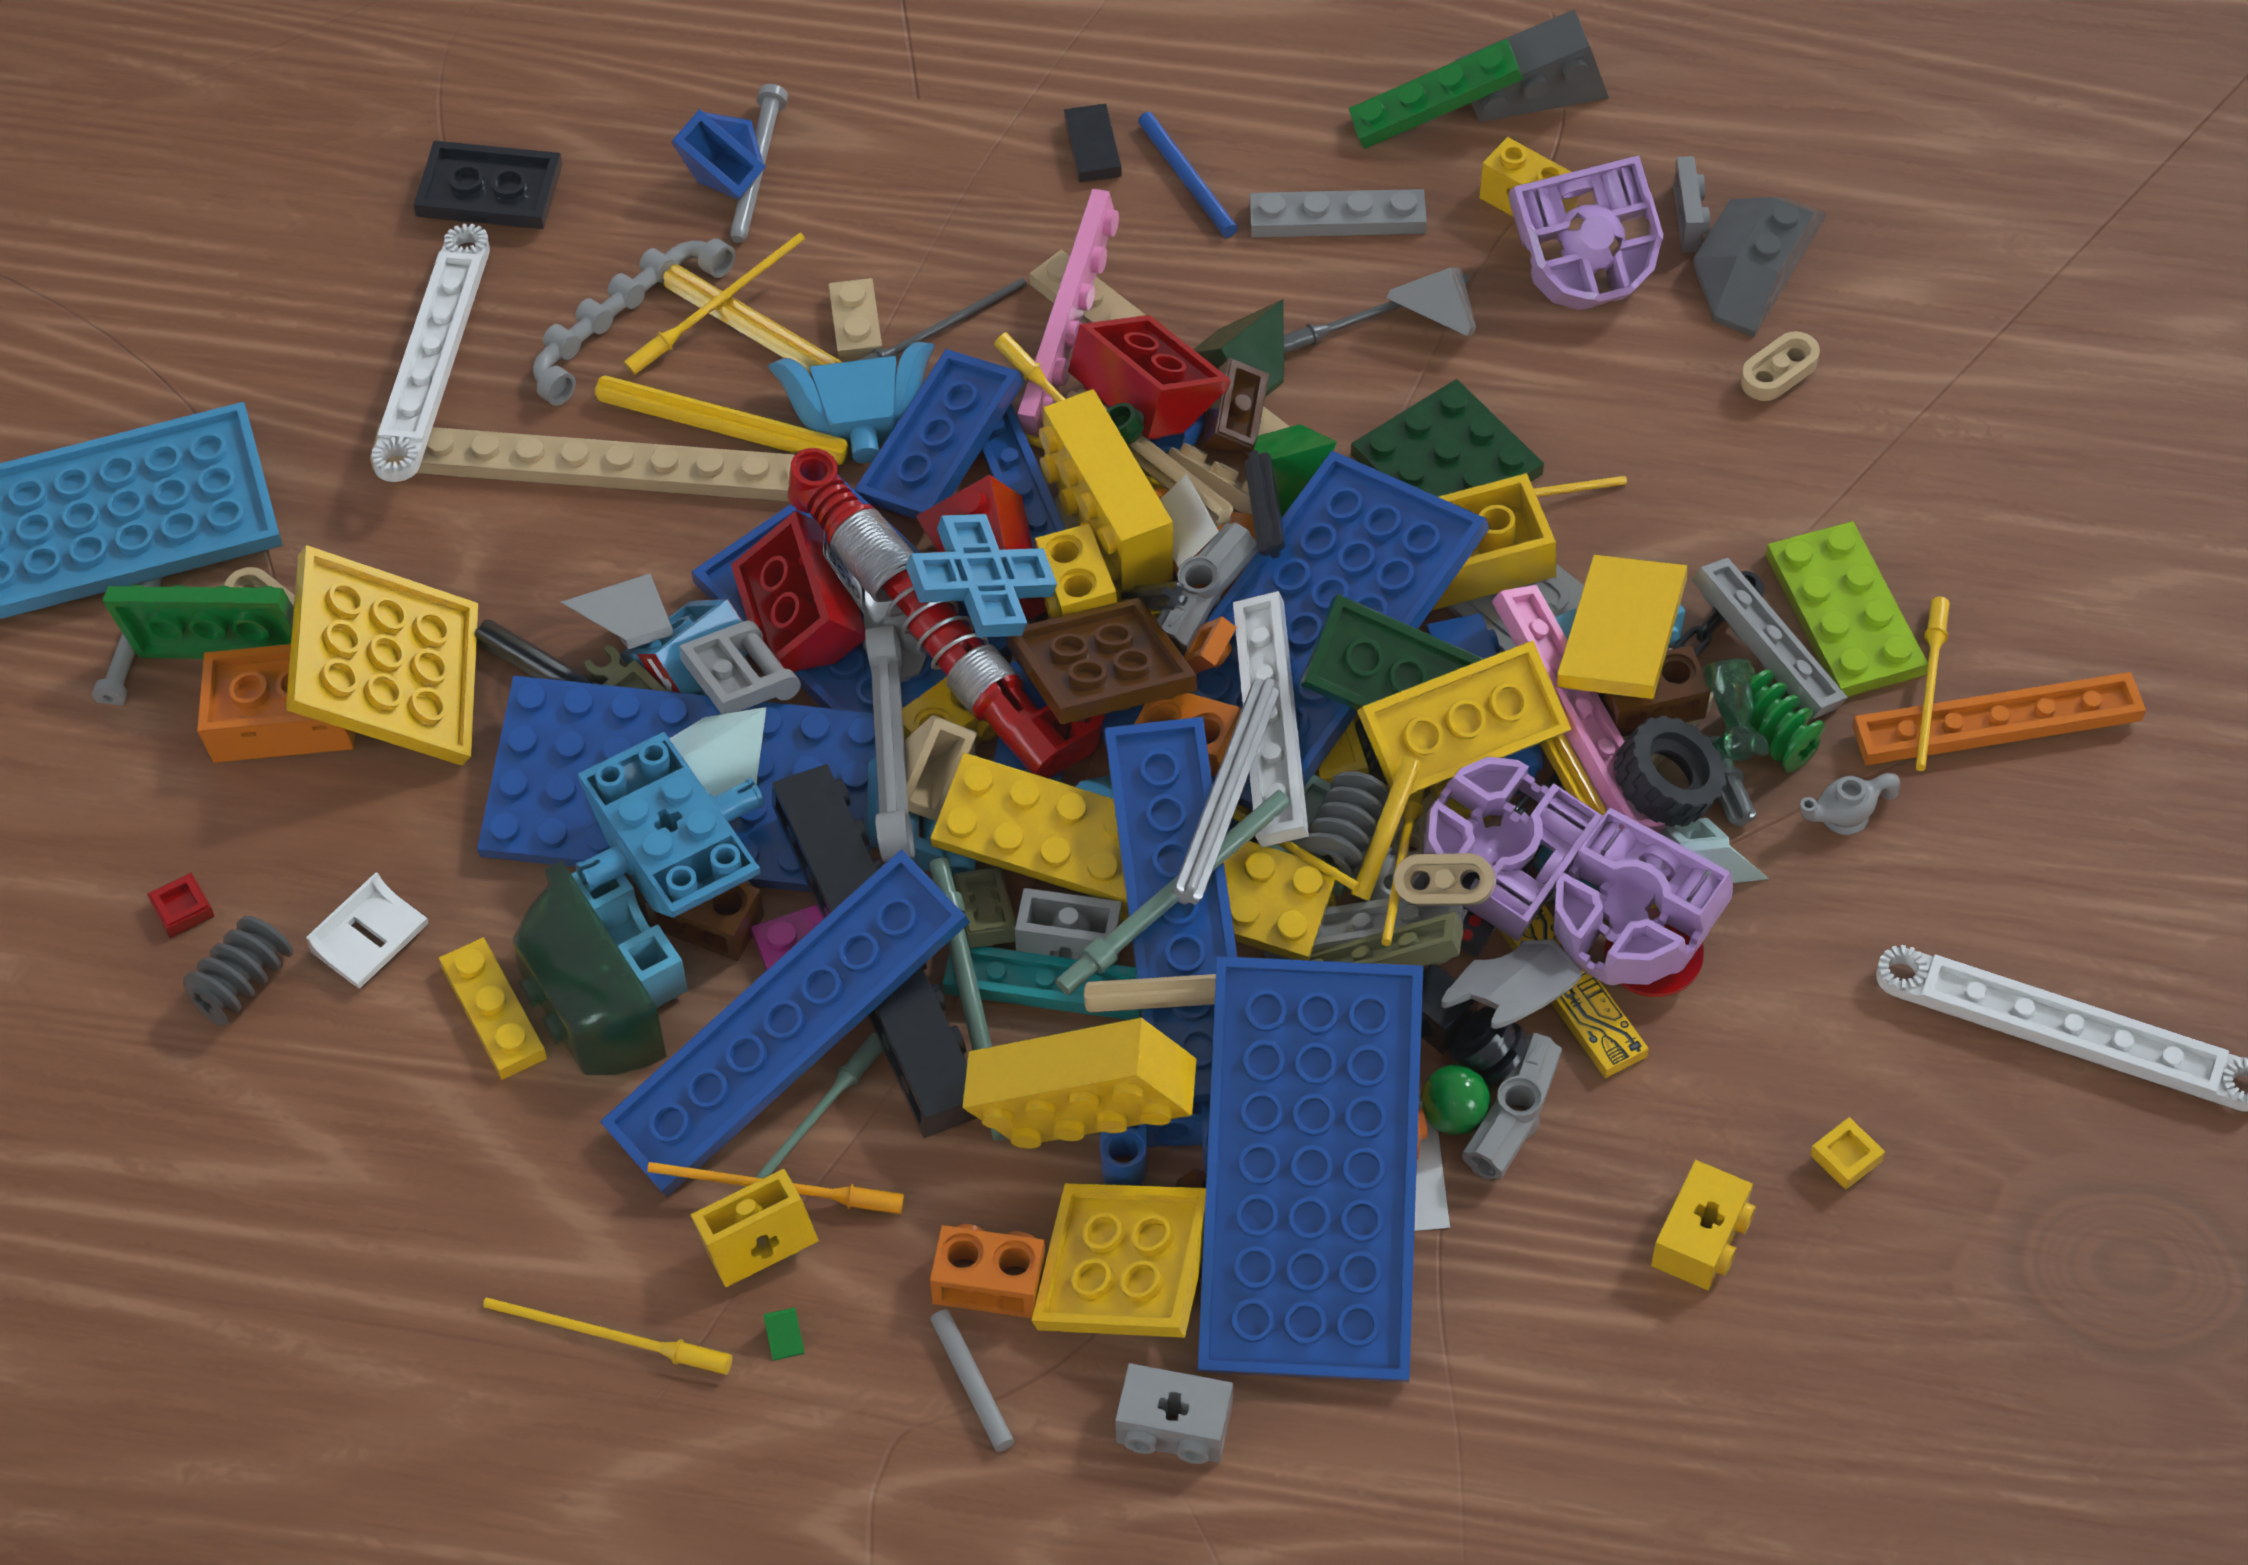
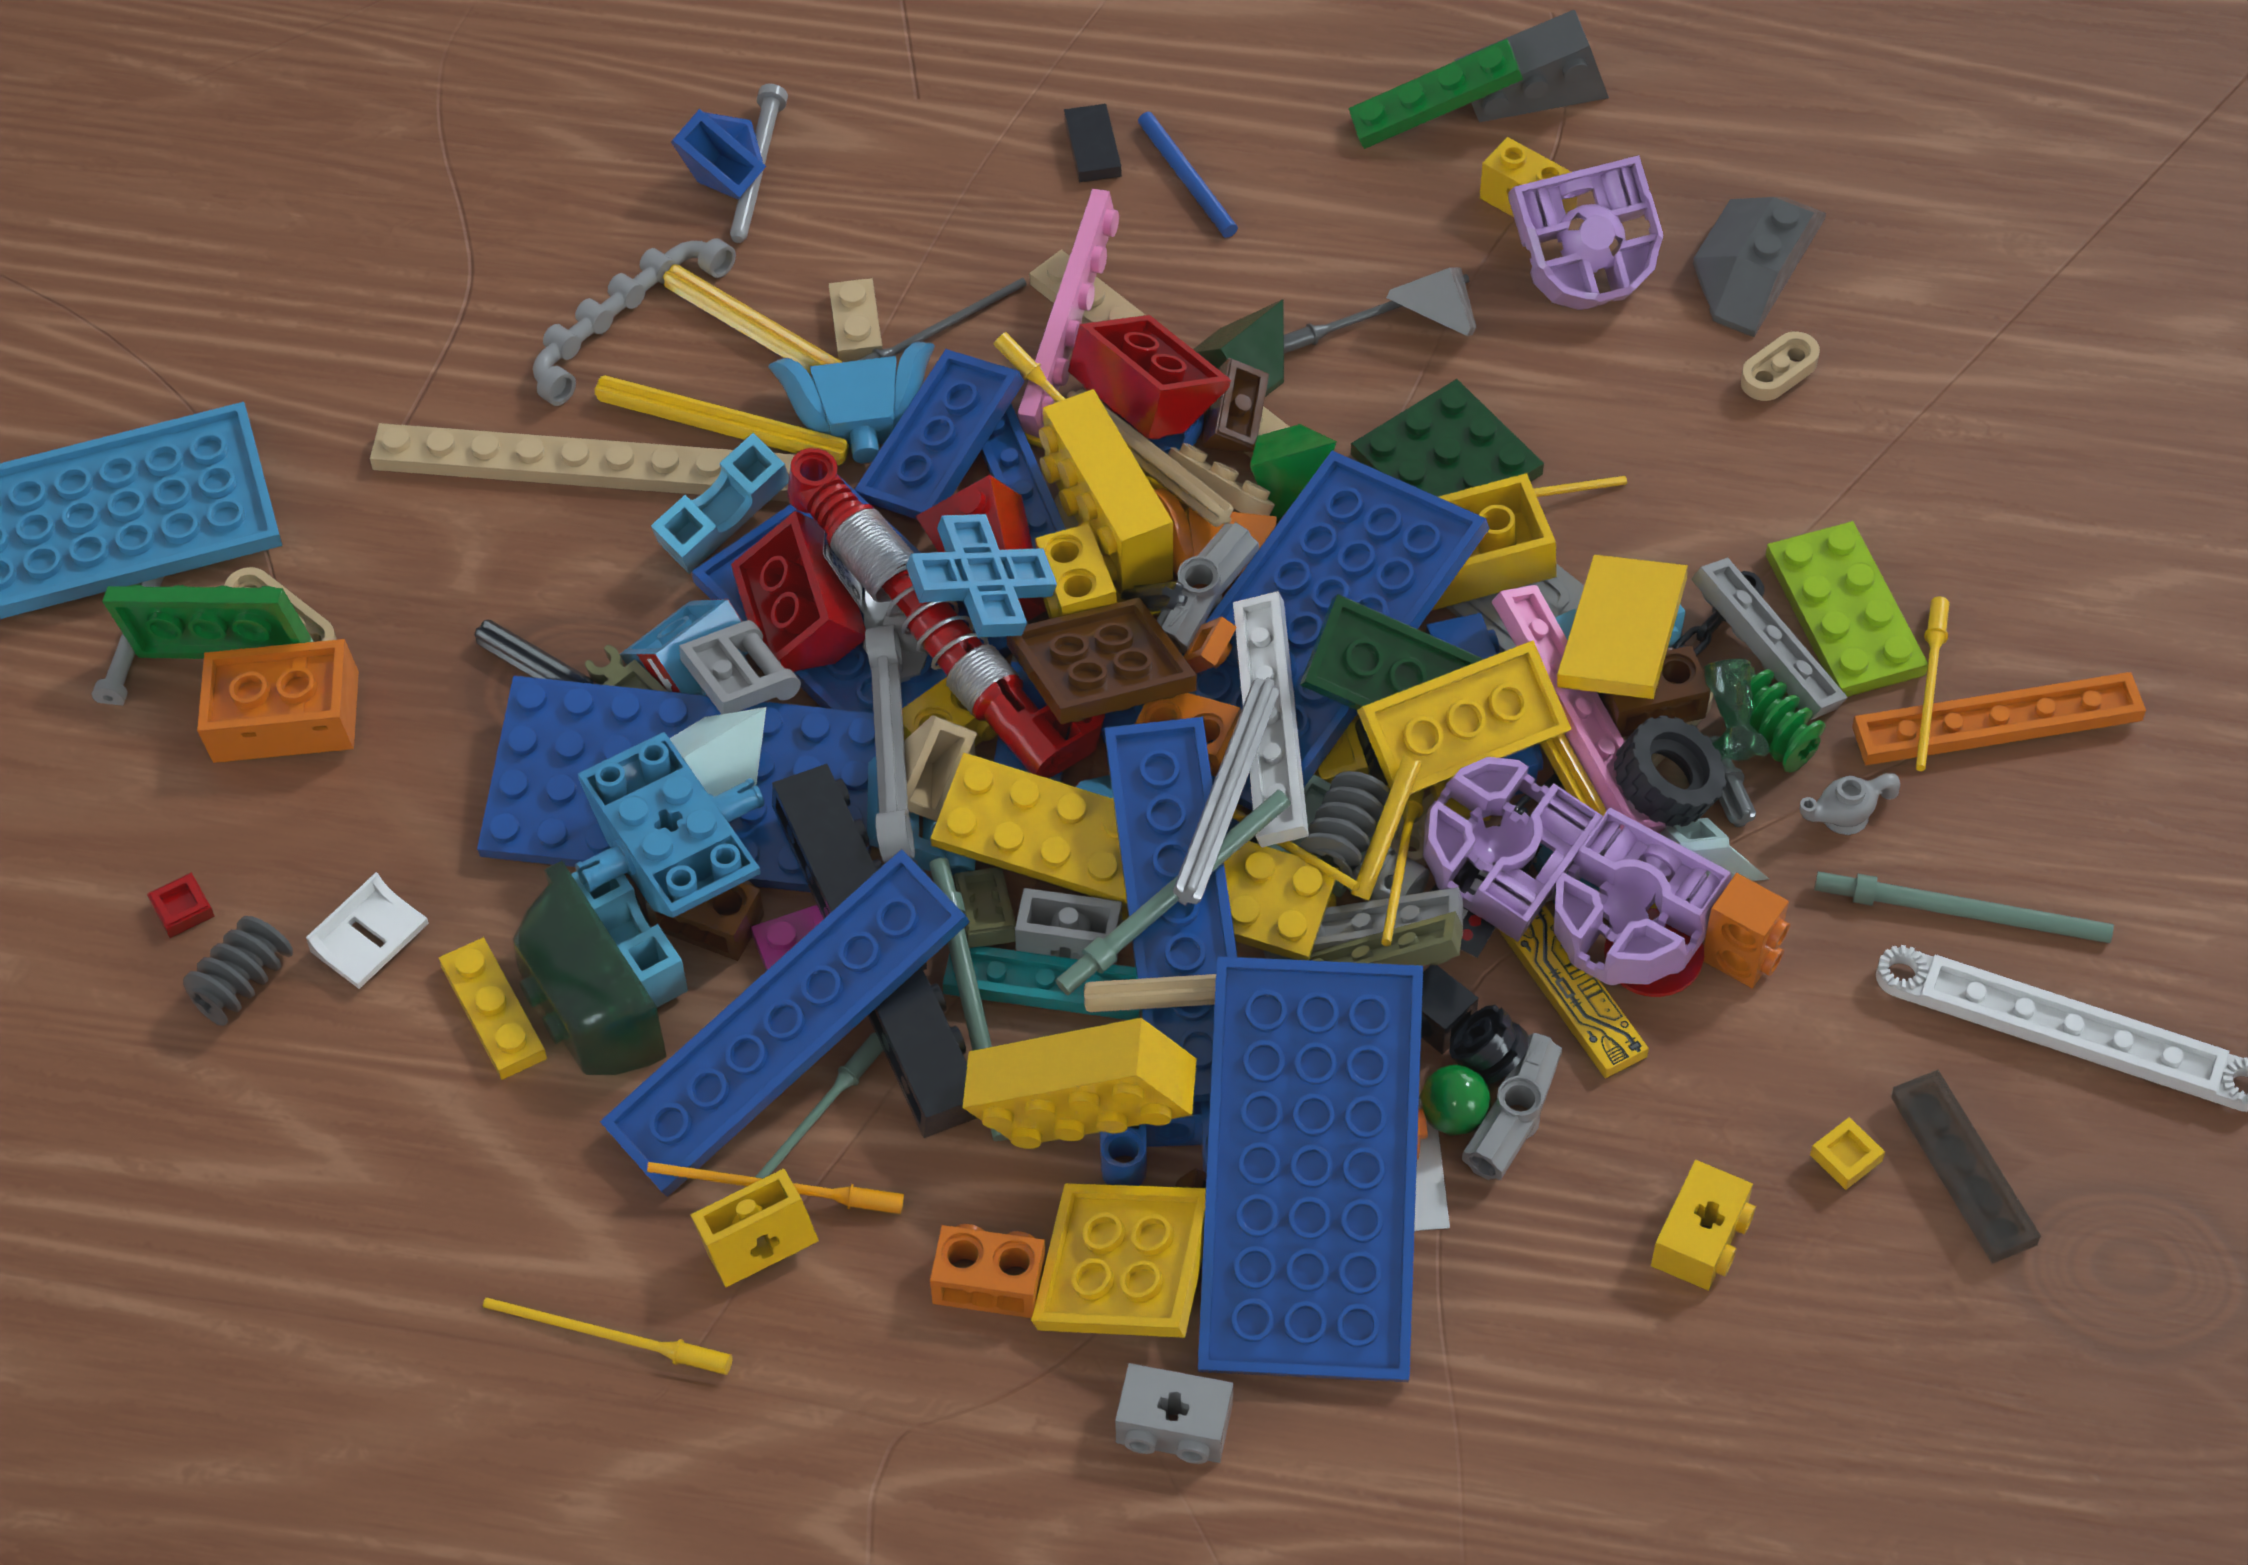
(382, 656): yellow plate -> none
(430, 353): white plate -> none
(488, 184): black plate -> none
(626, 609): light grey slope -> none
(665, 340): yellow piece -> none
(745, 484): none -> medium azure arch
(783, 1334): green piece -> none
(972, 1381): light grey bar -> none
(1127, 421): dark green plate -> none
(1190, 519): white sticker -> none
(1264, 504): black axle -> none
(1338, 213): light grey plate -> none
(1446, 879): tan plate -> none
(1516, 982): light grey shield -> none
(1688, 193): light grey plate -> none
(1746, 931): none -> orange brick
(1867, 890): none -> sand green bar
(1965, 1166): none -> clear smoke plate

